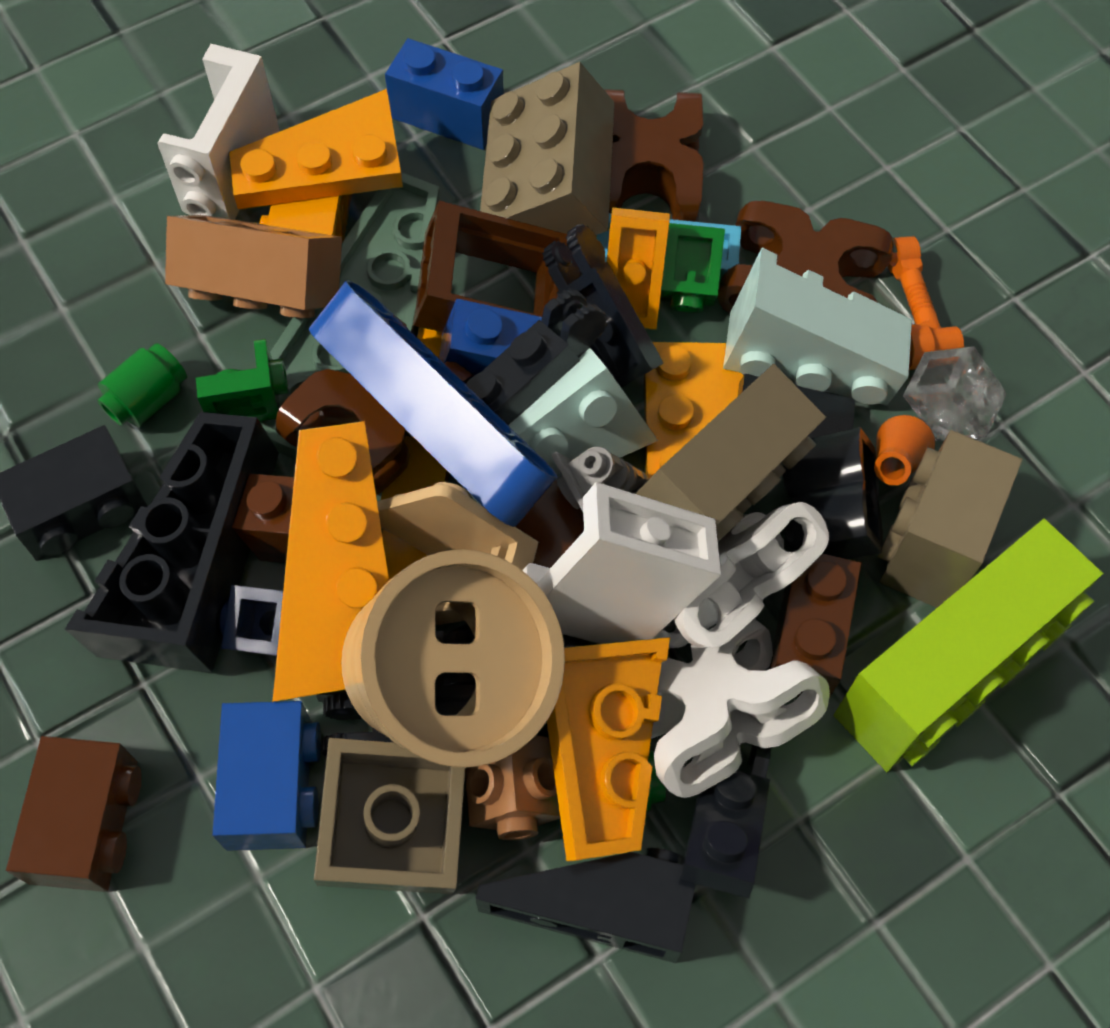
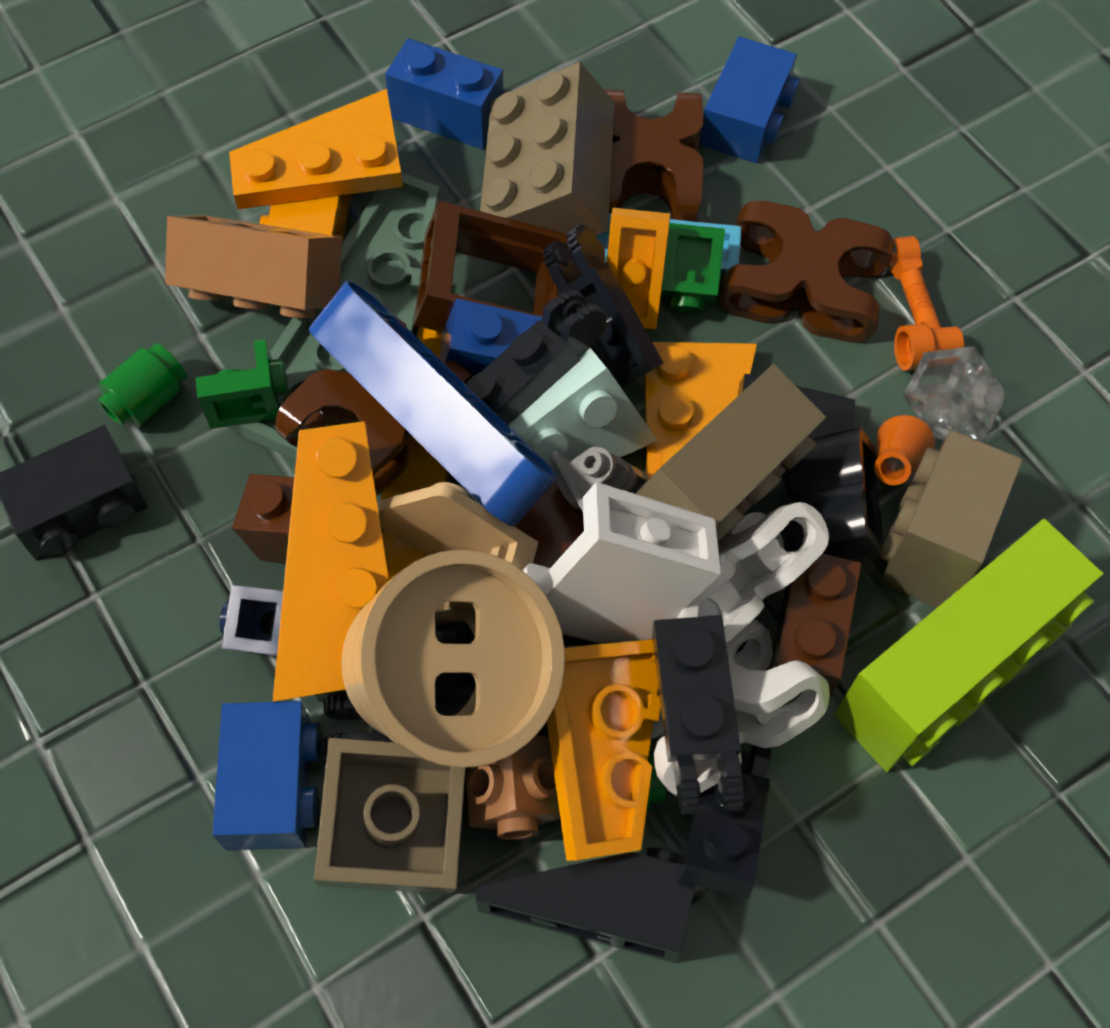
(75, 814): reddish brown brick -> none
(179, 564): black wedge -> none
(237, 117): white panel -> none
(698, 706): none -> black hinge
(748, 100): none -> blue brick
(817, 335): light aqua wedge -> none

